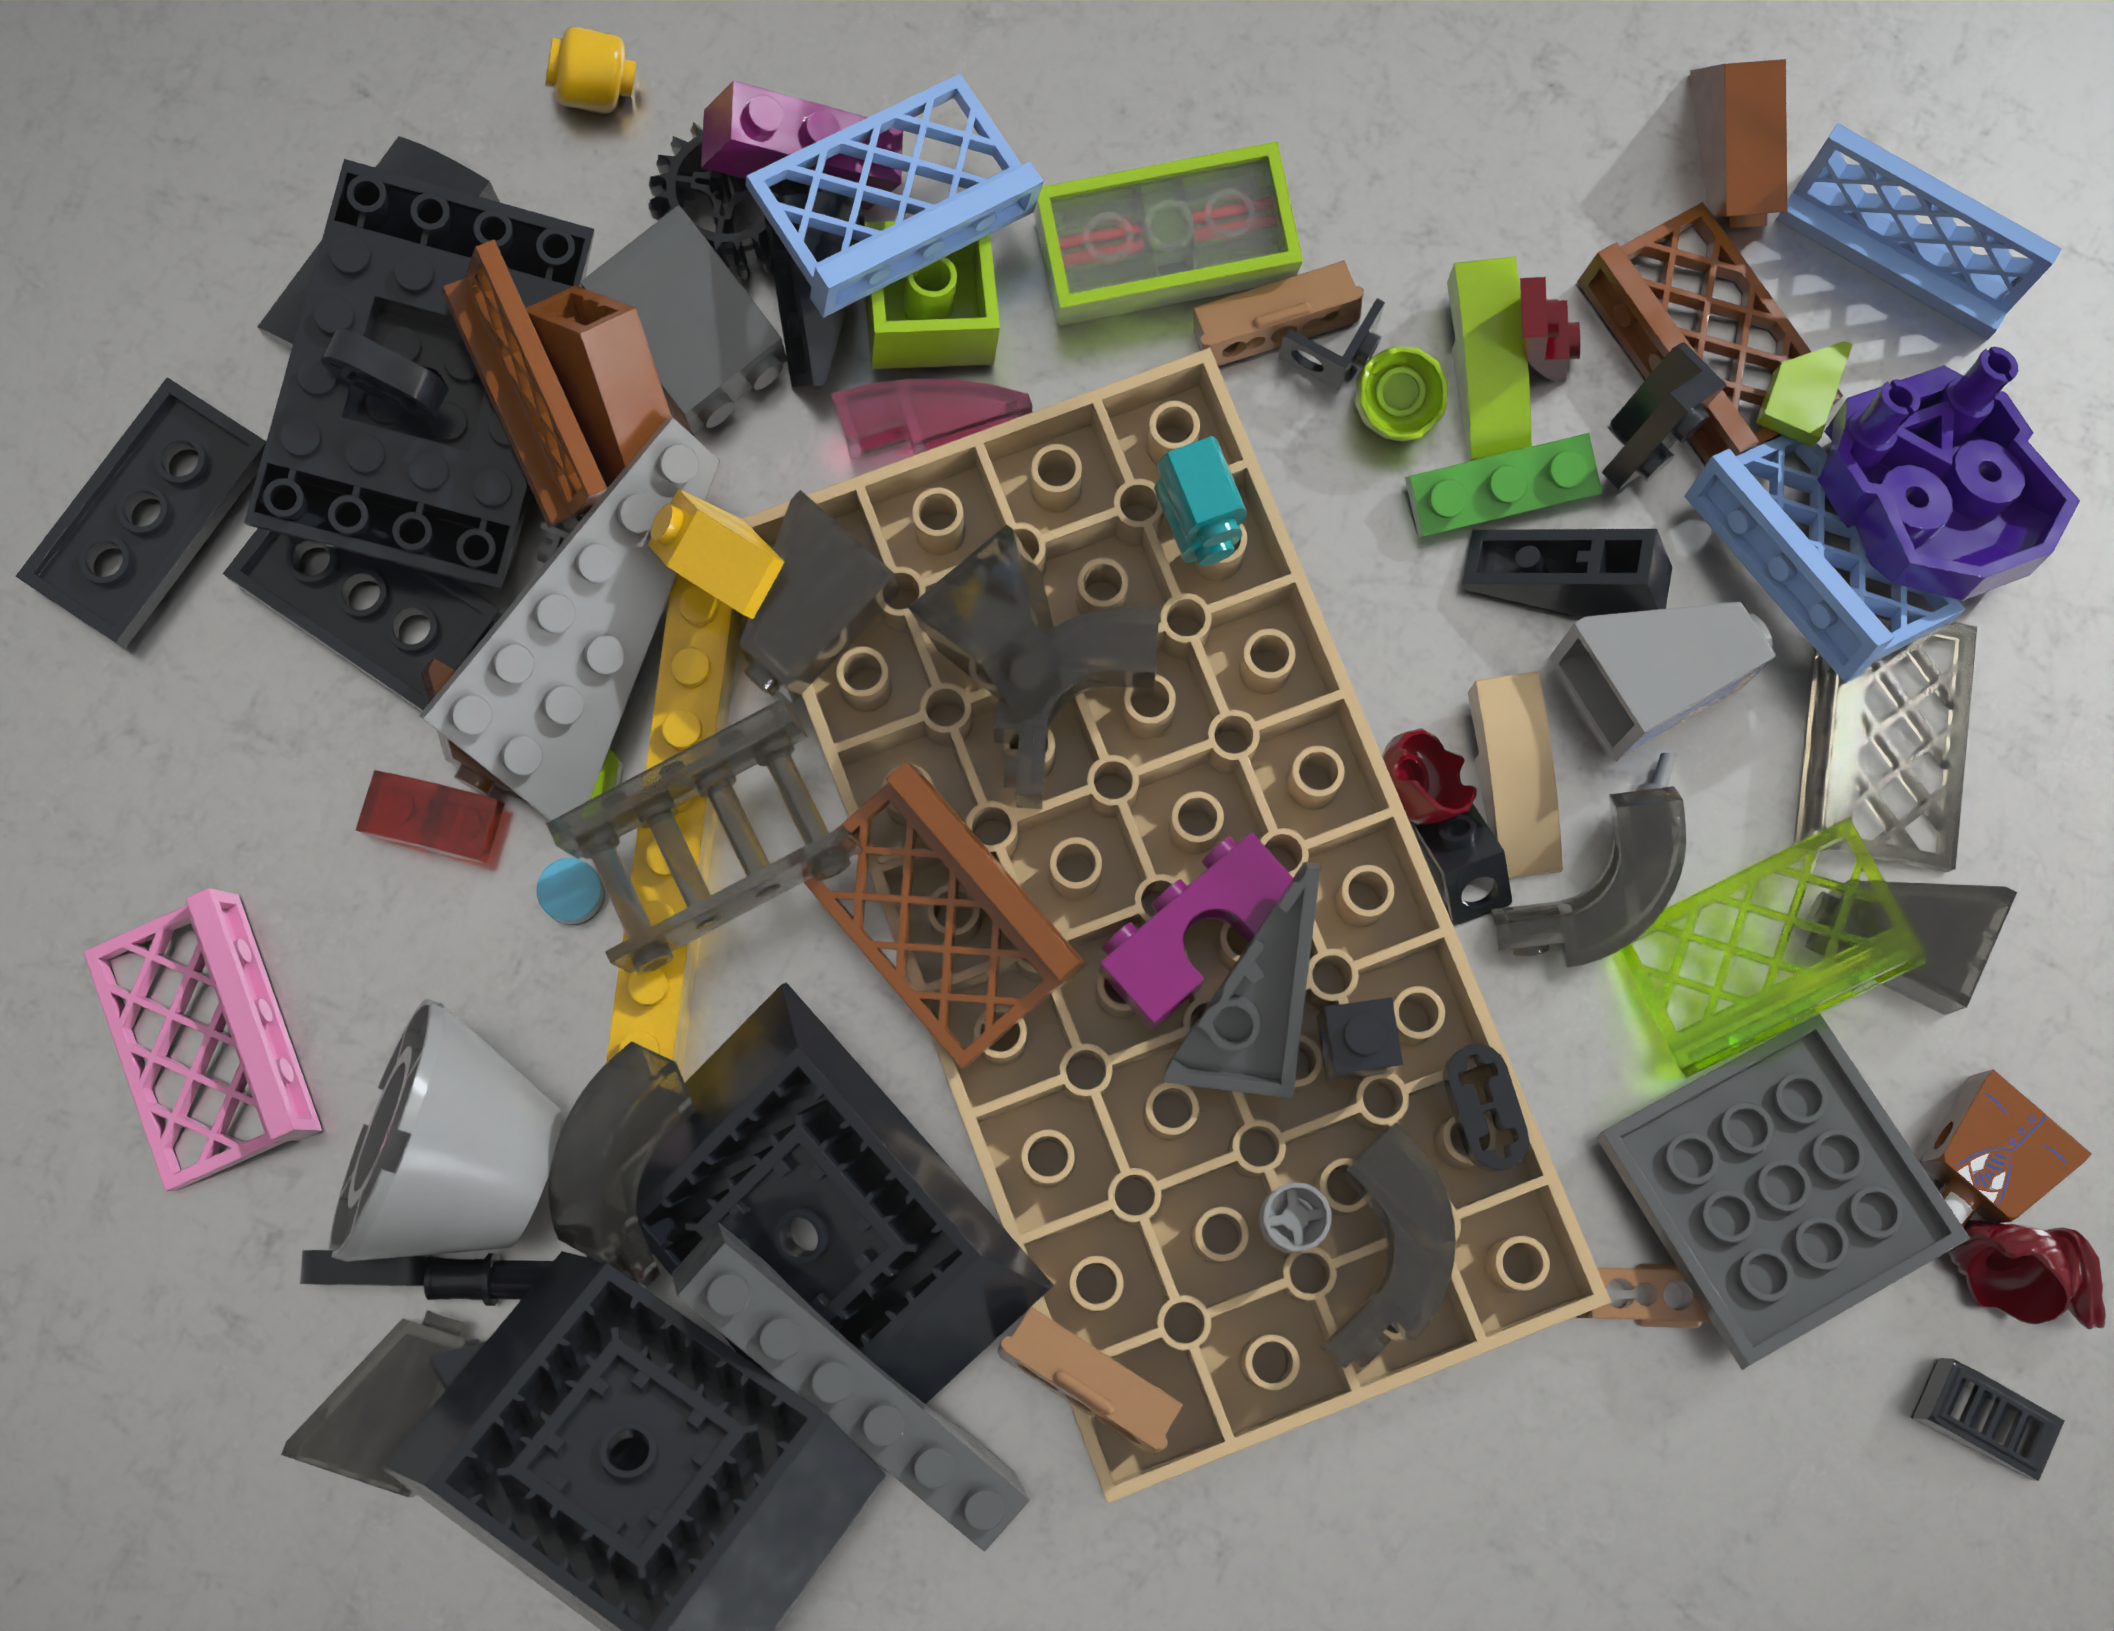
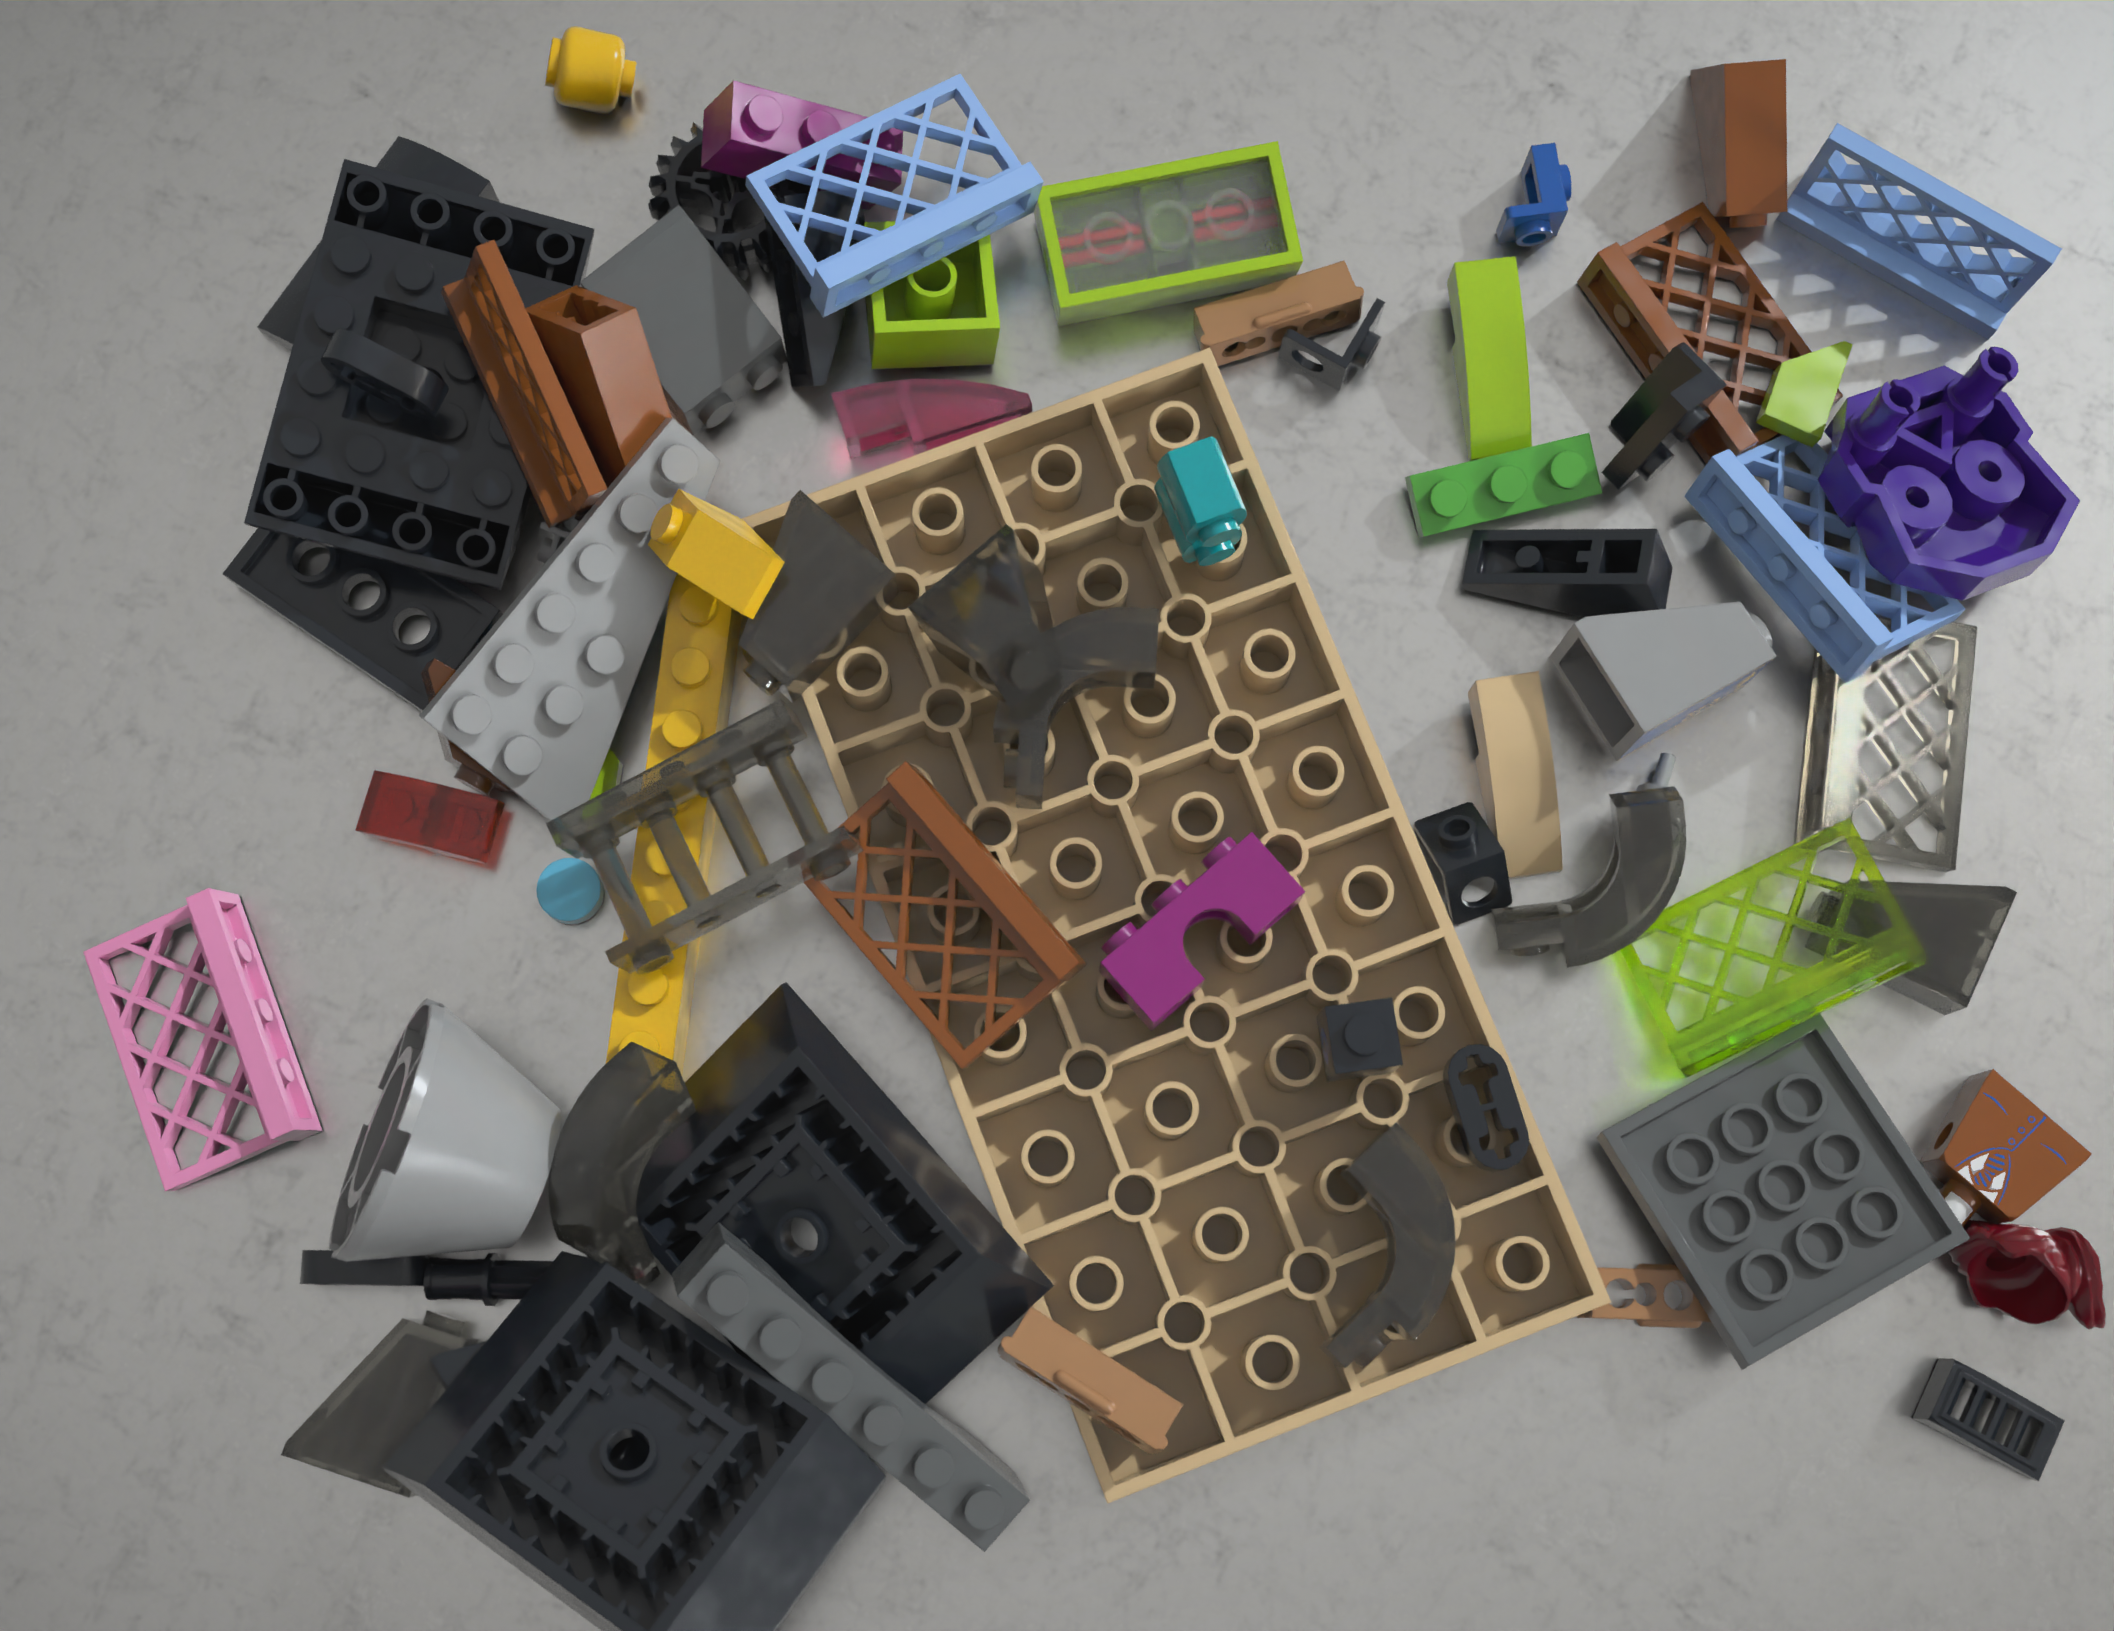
(104, 507): black plate -> none
(1254, 1020): dark grey wing -> none
(1304, 1214): light grey wheel -> none
(1401, 393): lime hair -> none
(1427, 777): dark red hair -> none
(1546, 196): none -> blue bracket
(1546, 333): dark red slope -> none

